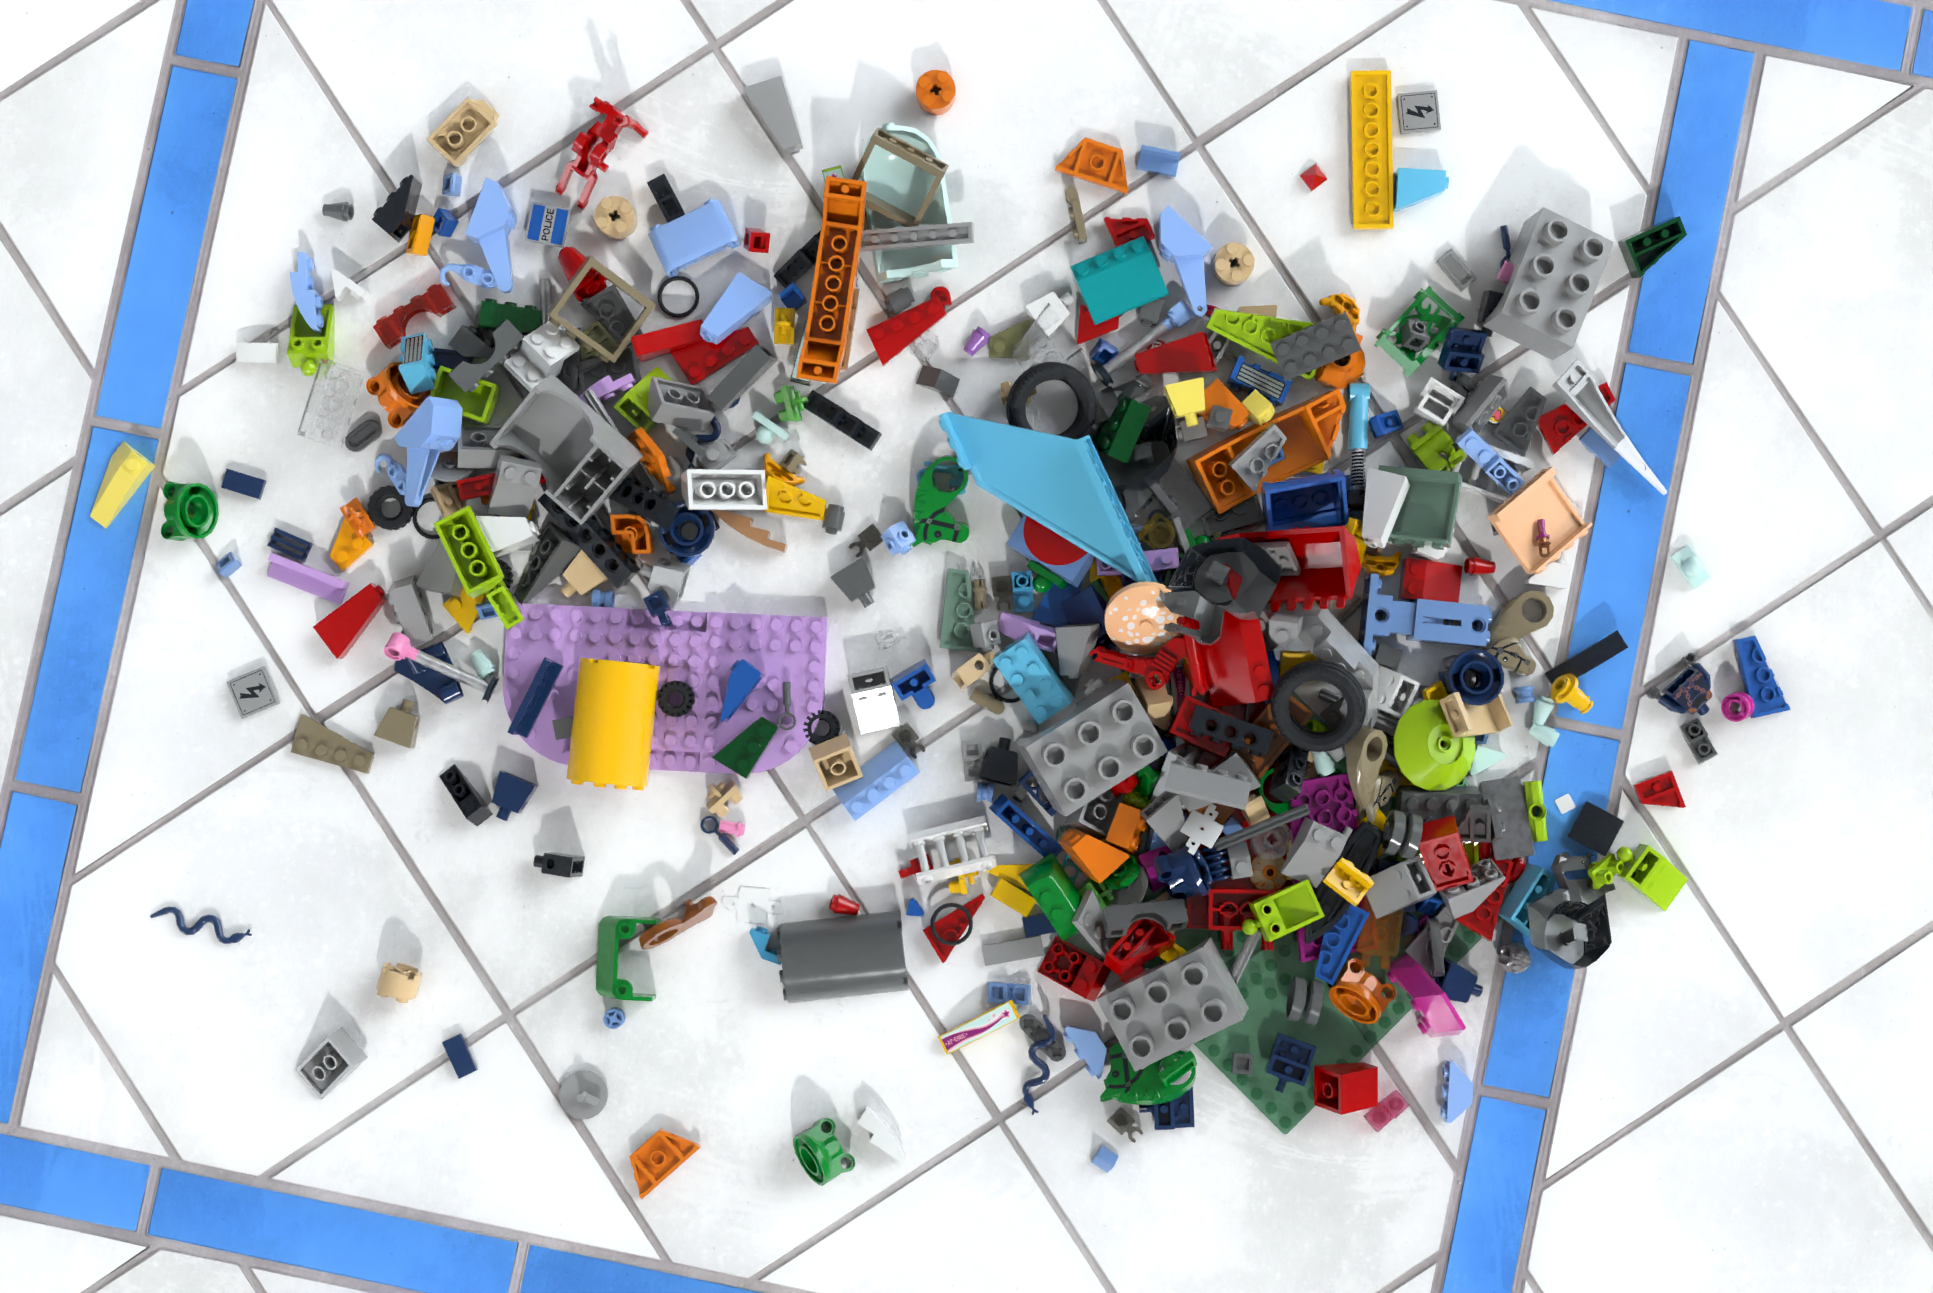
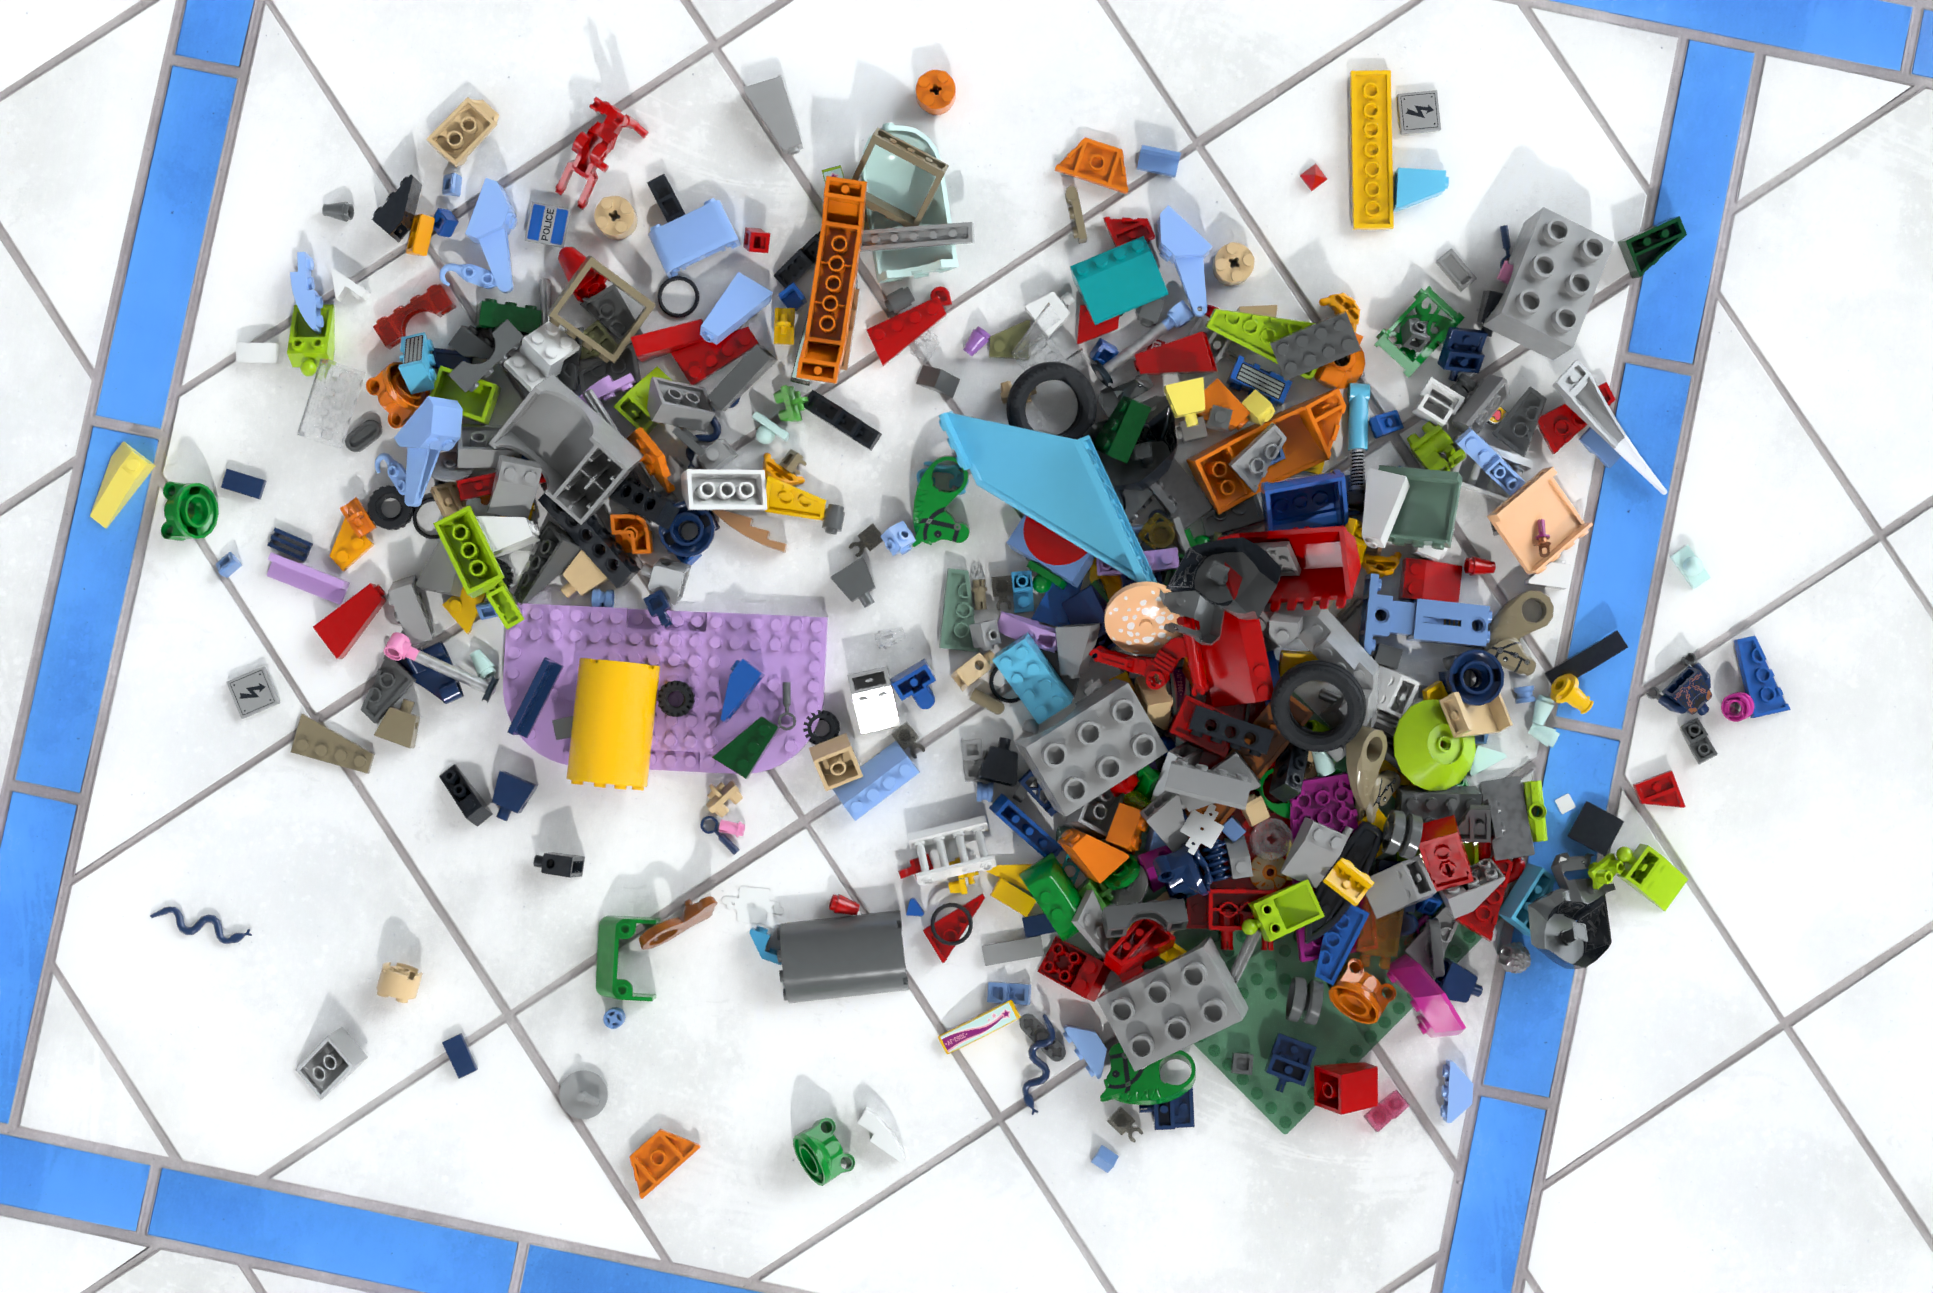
(387, 689): none -> dark grey wing
(1175, 1067): green tile -> none
(1261, 827): dark grey axle -> none

